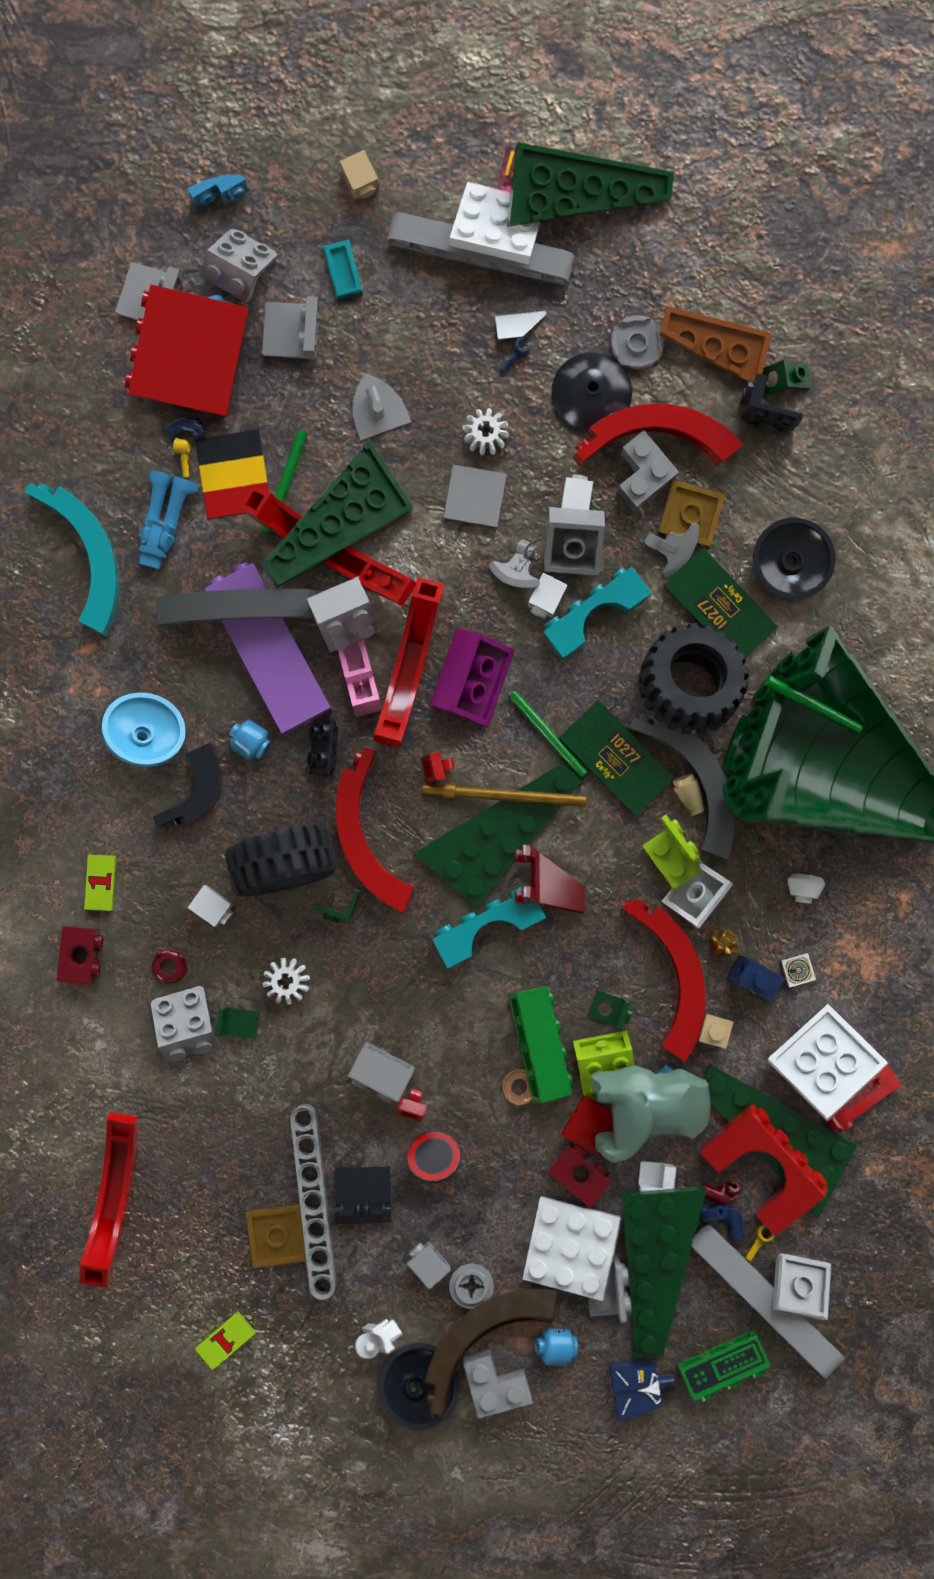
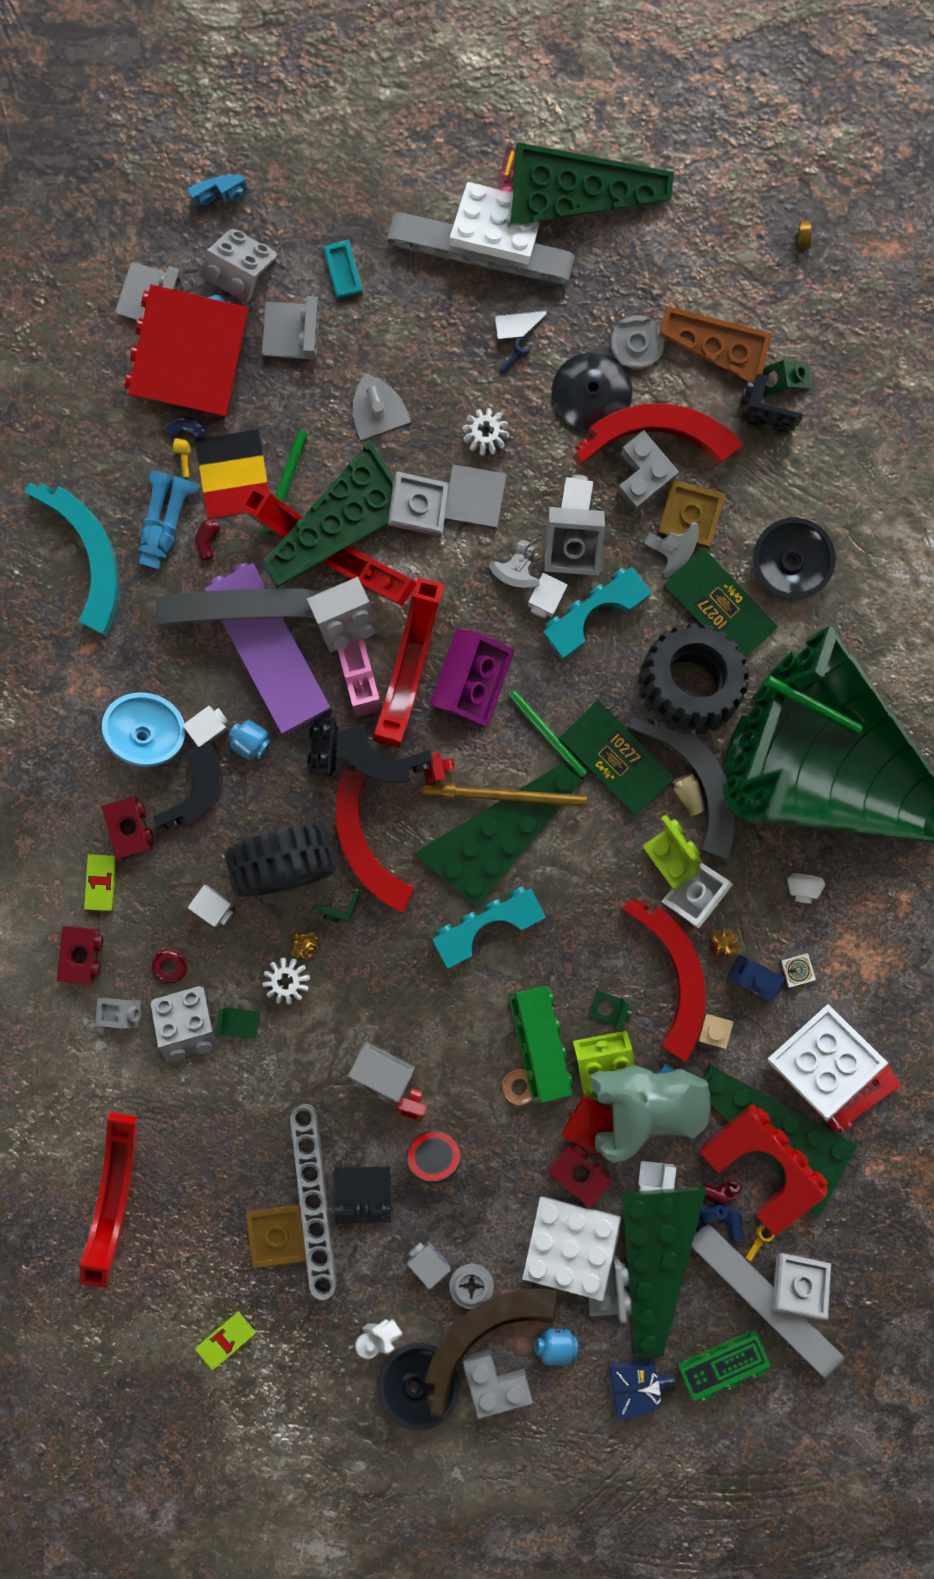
(116, 815): none -> dark red brick
(118, 1013): none -> light grey bracket
(203, 537): none -> dark red arm
(206, 726): none -> white brick
(304, 945): none -> pearl gold plant
(359, 175): tan brick -> none
(361, 754): none -> black arch
(418, 504): none -> light grey tile
(549, 884): dark red flag -> none
(804, 234): none -> pearl gold tile

